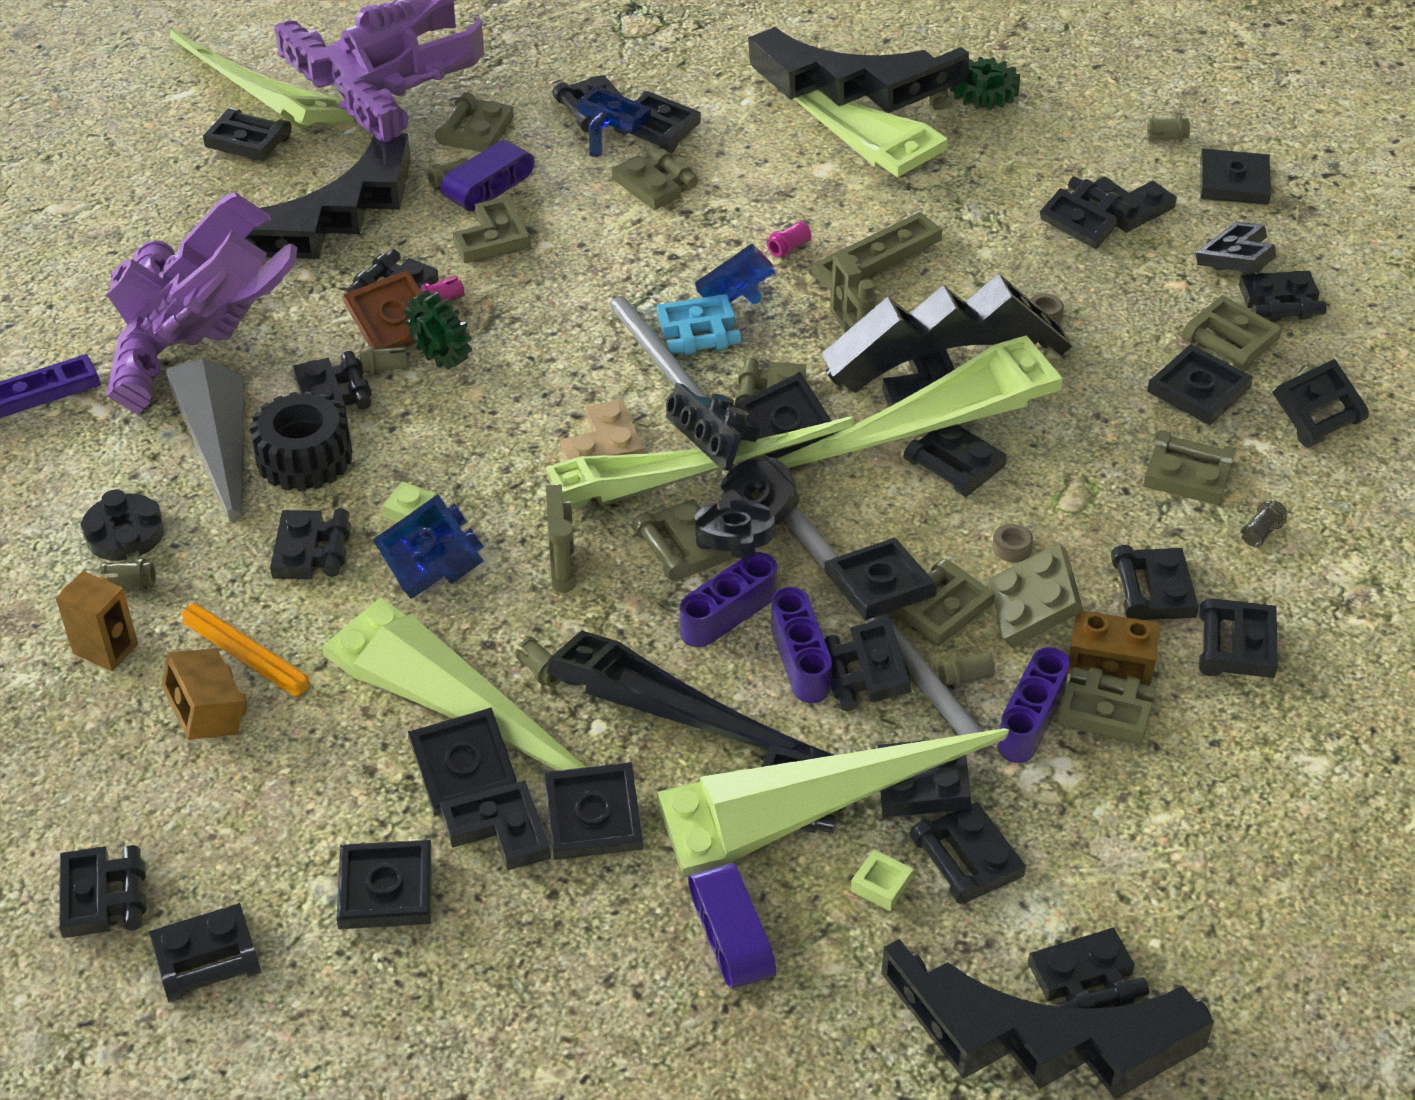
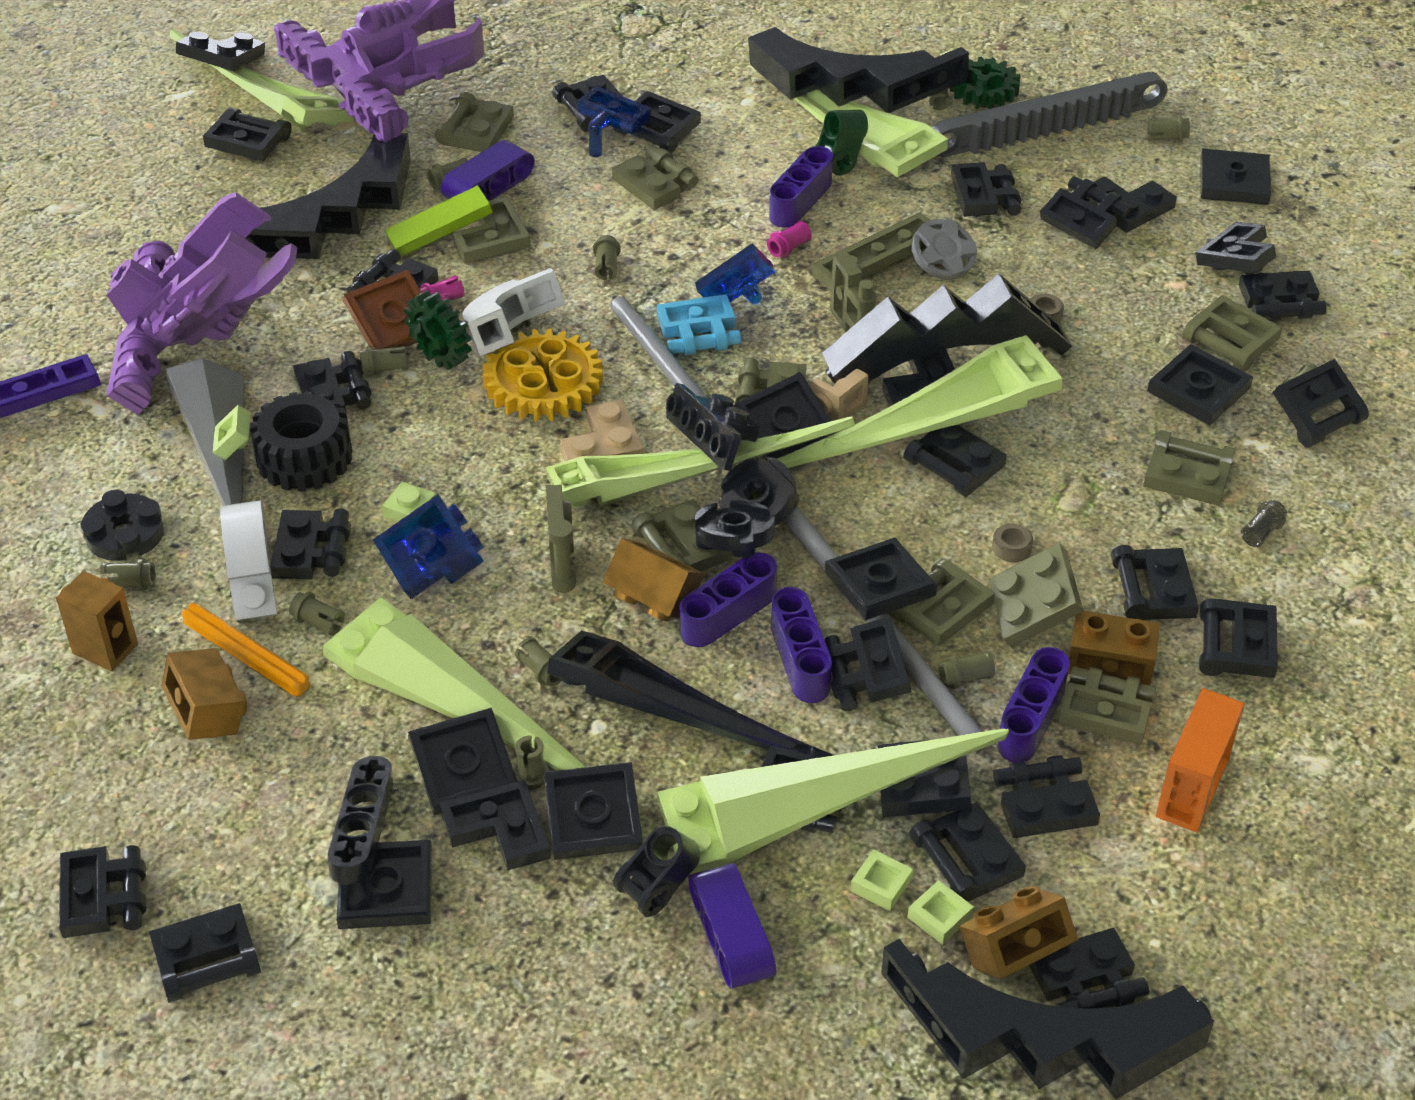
(224, 54): none -> black plate
(232, 432): none -> yellowish green plate
(248, 560): none -> white arch
(308, 609): none -> olive pin
(360, 818): none -> black beam
(439, 221): none -> lime tile
(506, 306): none -> white arch
(523, 386): none -> yellow gear
(530, 762): none -> olive pin
(606, 252): none -> olive pin
(650, 578): none -> pearl gold brick
(654, 870): none -> black piece
(800, 186): none -> dark purple beam
(843, 135): none -> dark green piece
(844, 397): none -> tan bracket
(940, 912): none -> yellowish green plate
(944, 248): none -> light grey wheel
(976, 191): none -> black plate
(1018, 931): none -> pearl gold brick
(1046, 808): none -> black plate
(1051, 113): none -> dark grey gear
(1199, 760): none -> orange window

